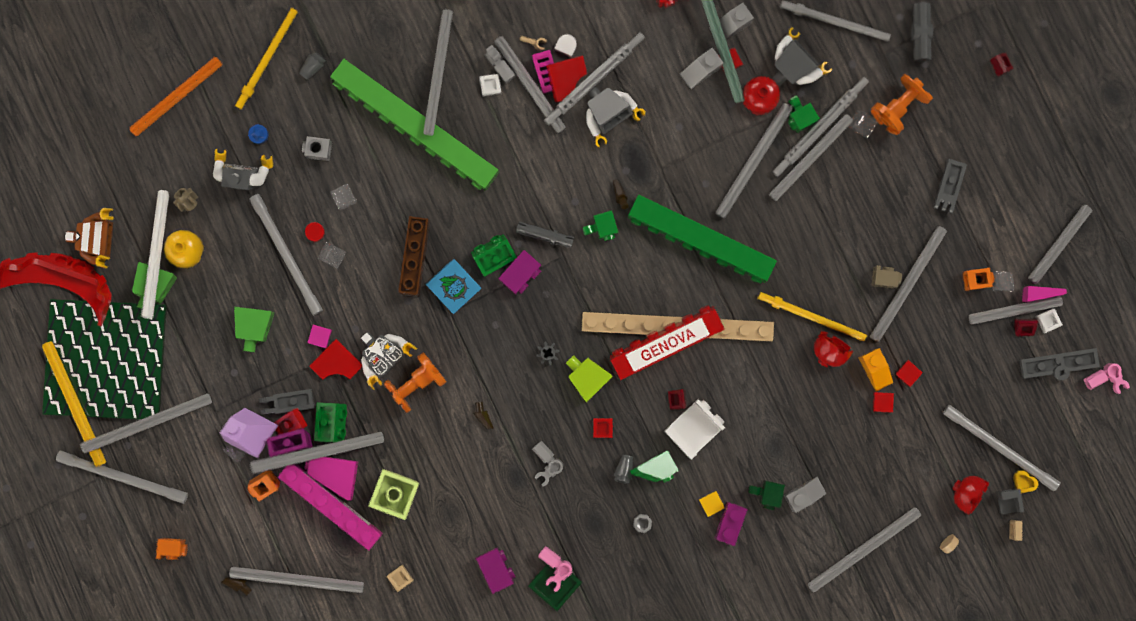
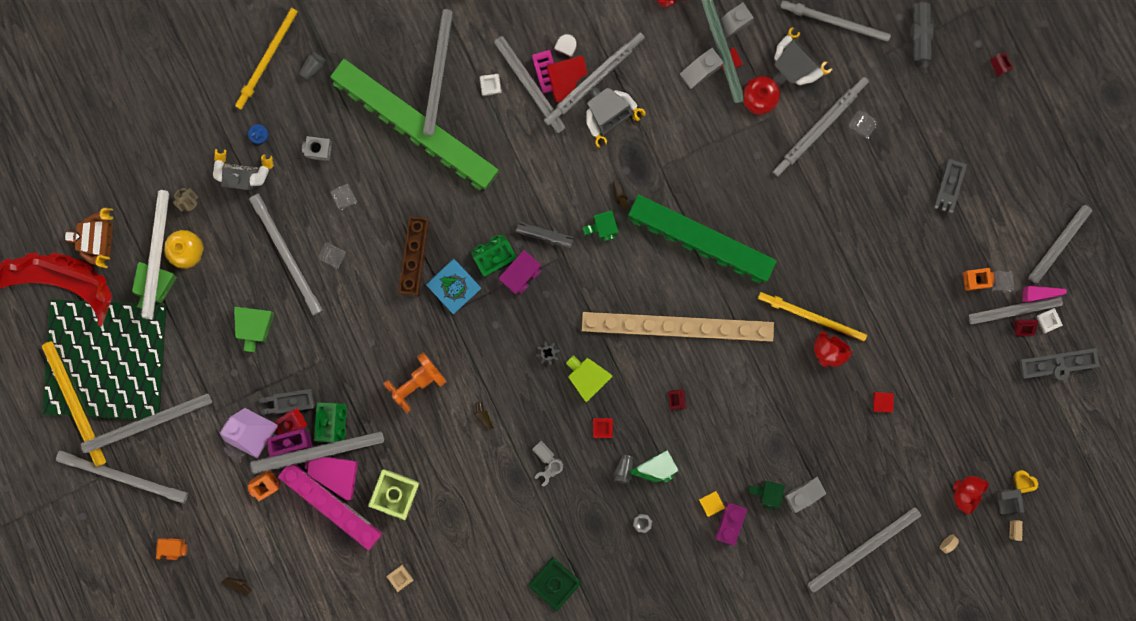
(175, 96): orange axle -> none
(295, 579): light grey axle -> none
(314, 232): red tile -> none
(319, 336): dark pink tile -> none
(336, 360): red tile -> none
(382, 355): torso -> none
(495, 570): magenta brick -> none
(501, 67): light grey bar -> none
(534, 42): tan hand -> none
(563, 569): bright pink bar -> none
(666, 342): red brick -> none
(694, 428): white panel -> none
(754, 160): light grey axle -> none
(803, 116): green brick -> none
(807, 161): light grey axle -> none
(876, 369): light orange slope -> none
(886, 277): dark tan brick -> none
(896, 109): orange piece -> none
(908, 284): light grey axle -> none
(908, 373): red tile -> none
(1043, 477): light grey piece -> none
(1110, 371): bright pink bar -> none

